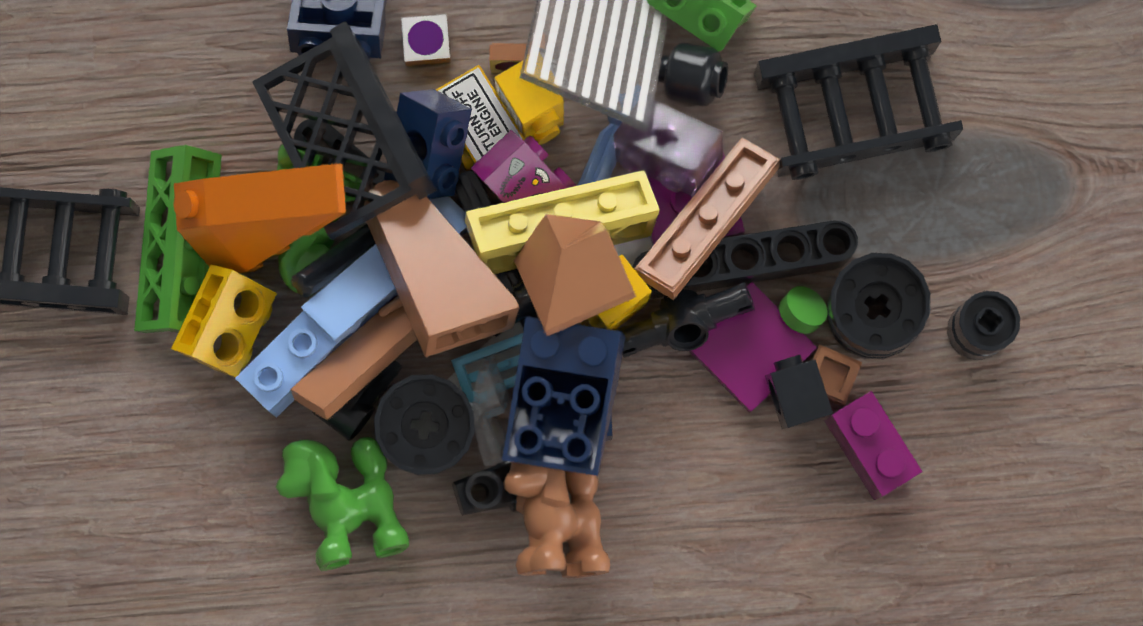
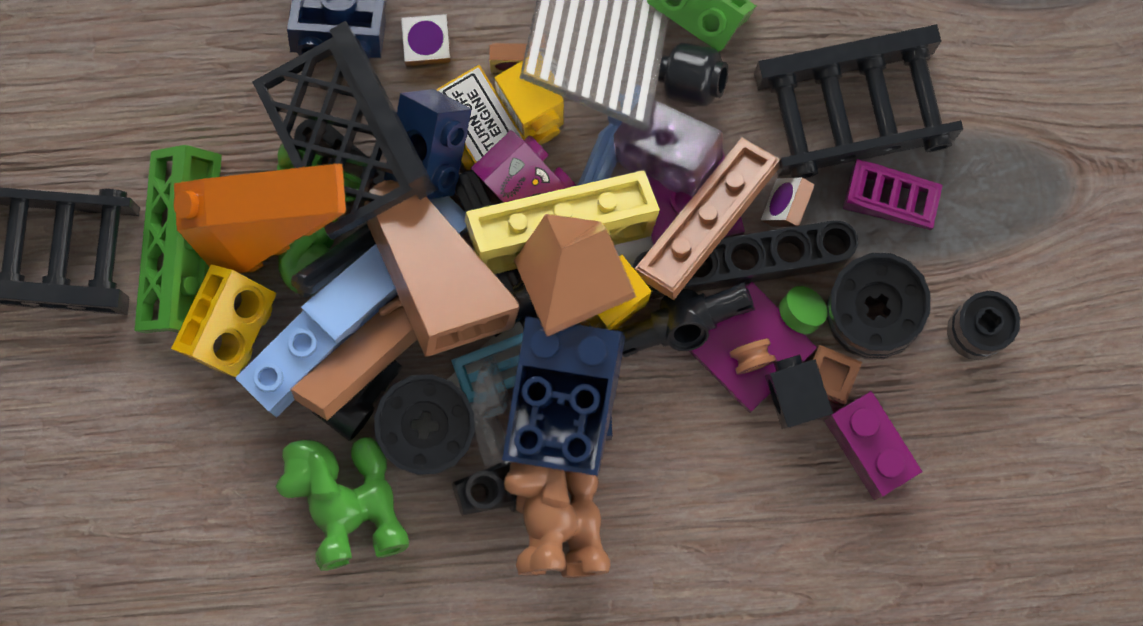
(752, 356): none -> nougat bush
(787, 202): none -> tile
(880, 174): none -> magenta slope

